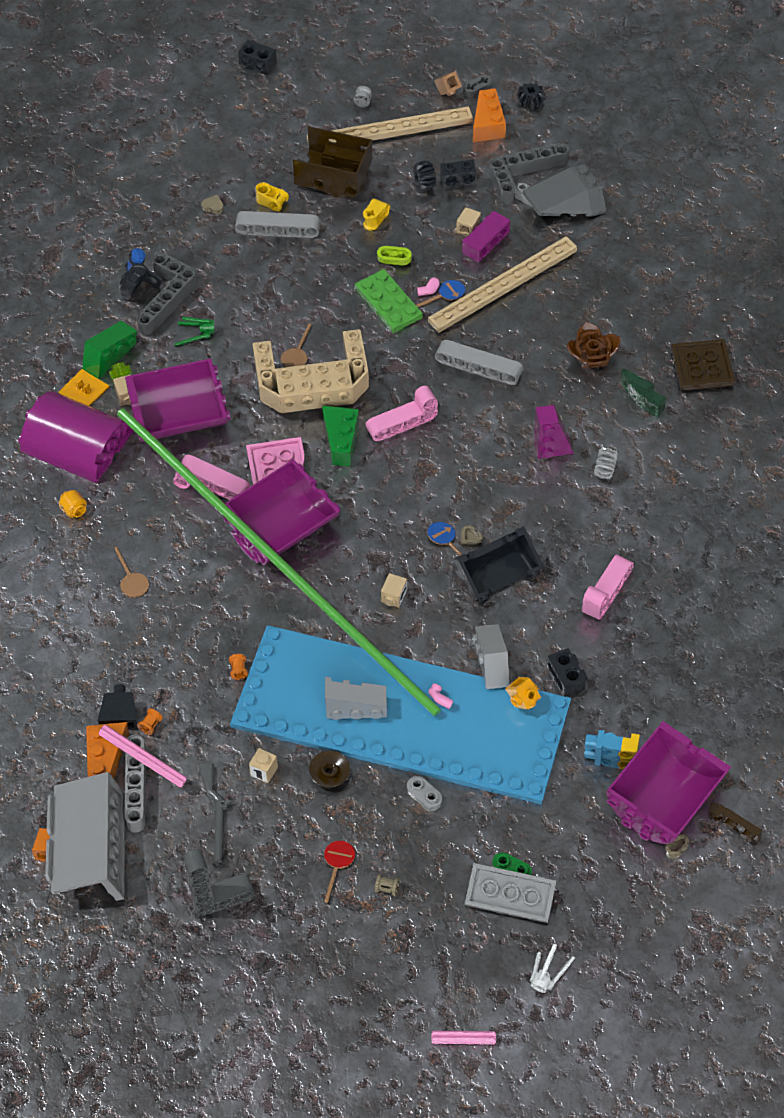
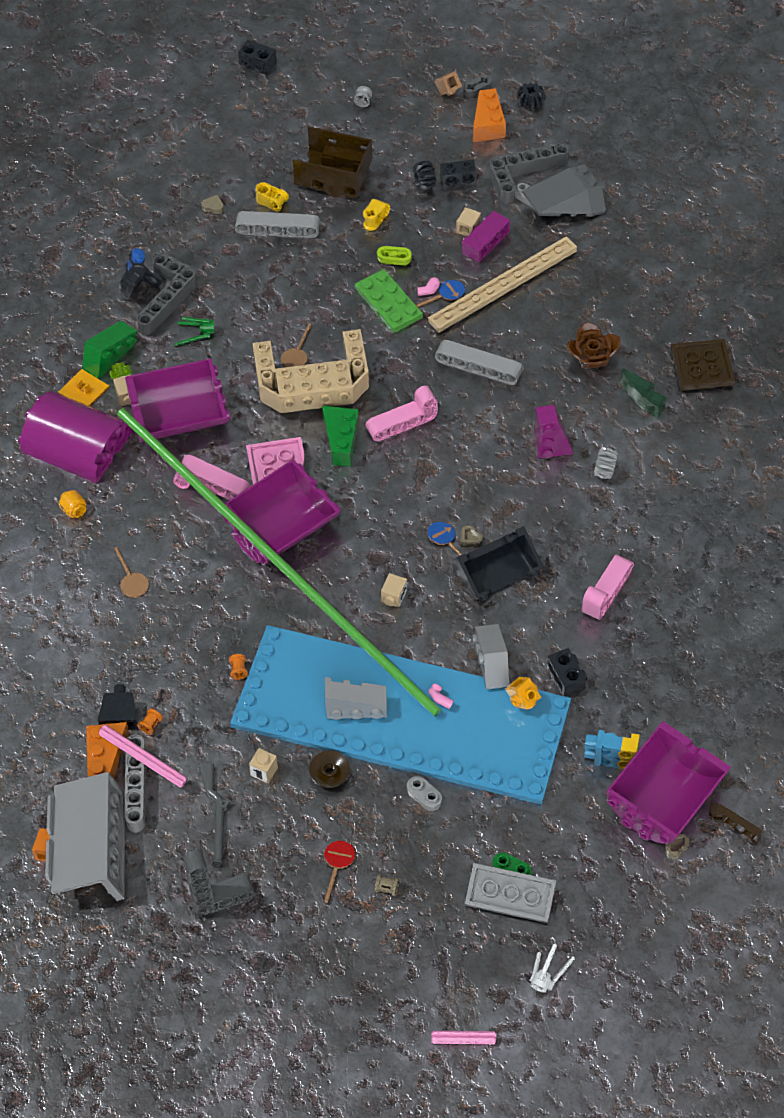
(410, 124): tan plate -> none

